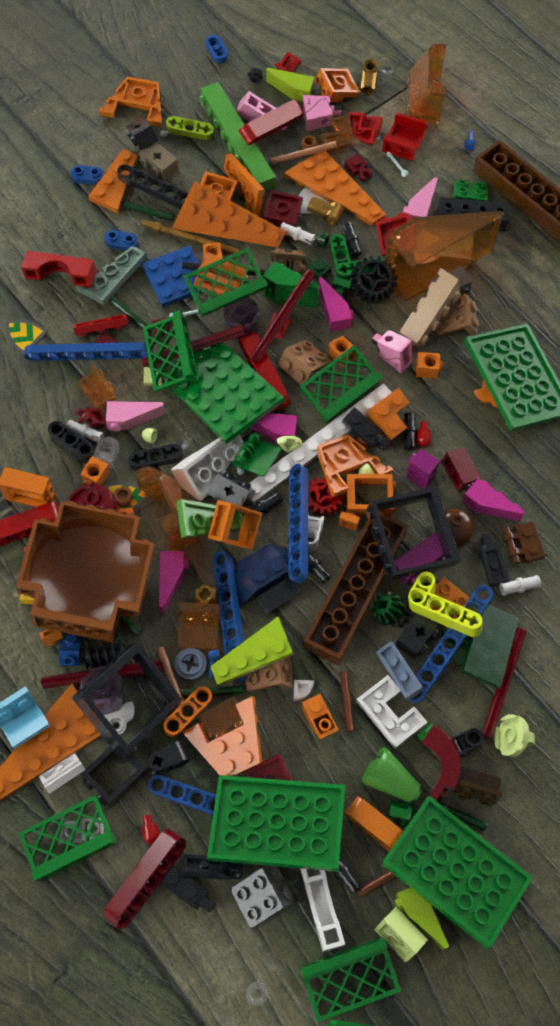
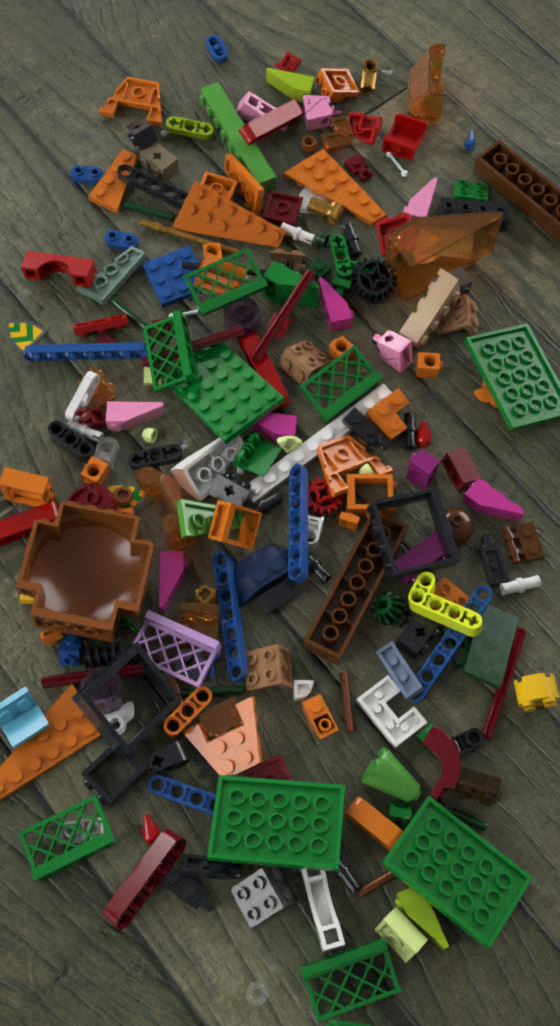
(61, 773): white plate -> none
(83, 395): none -> white beam
(182, 633): none -> lavender fence
(255, 75): black plate -> none
(256, 652): lime wing -> none
(305, 152): nougat bar -> none
(513, 736): yellowish green tile -> none
(536, 692): none -> yellow brick

